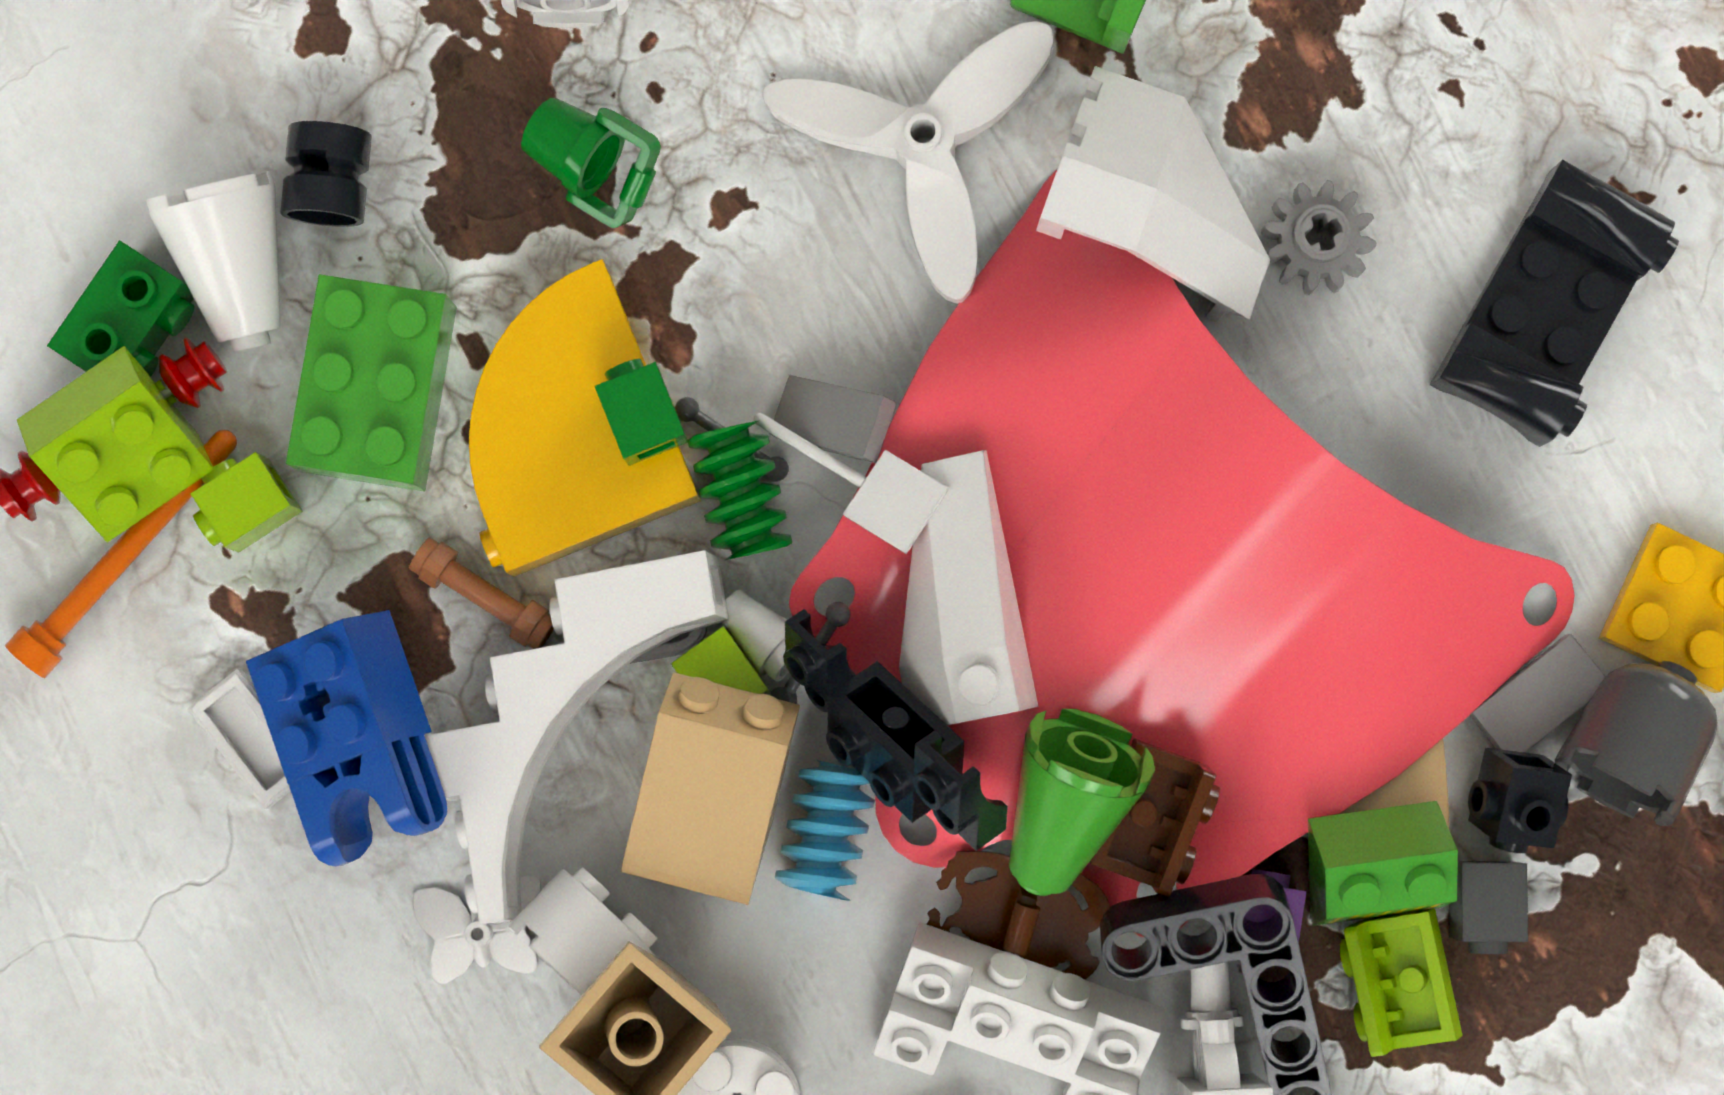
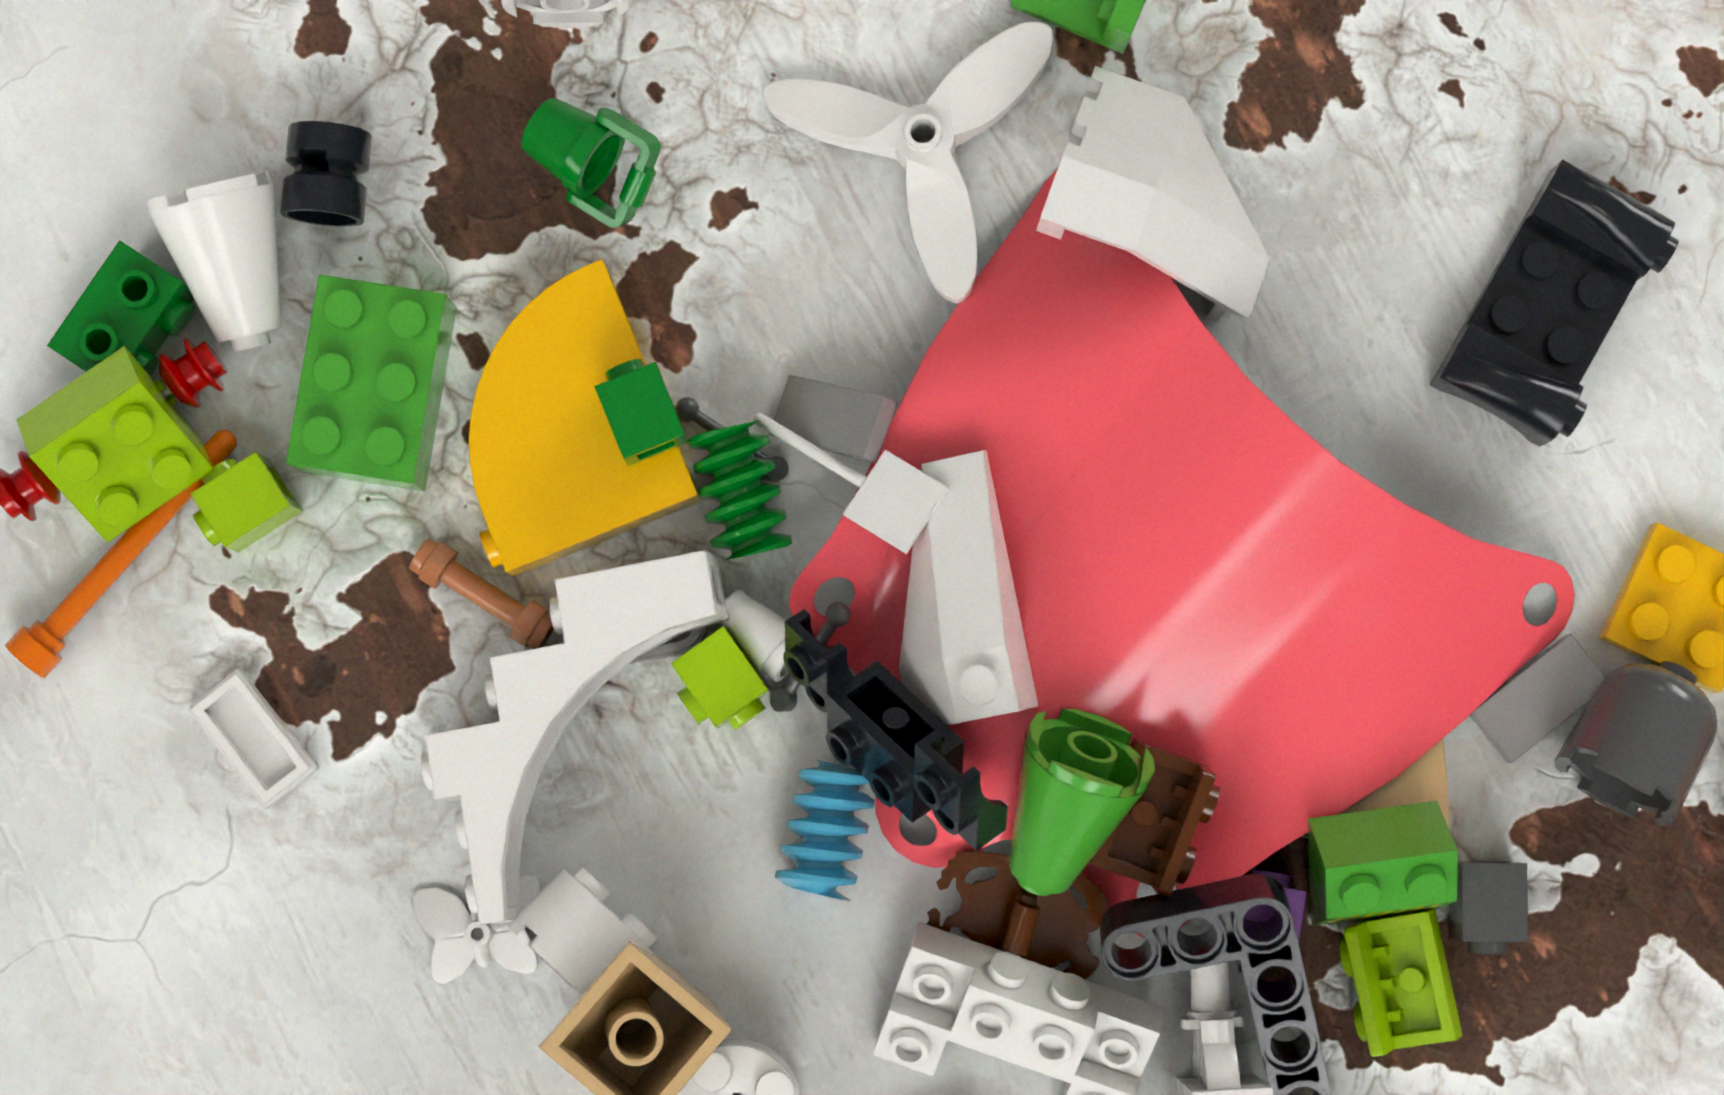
(350, 731): blue brick -> none
(710, 788): tan slope -> none
(1326, 215): light grey gear -> none
(1519, 800): black brick -> none

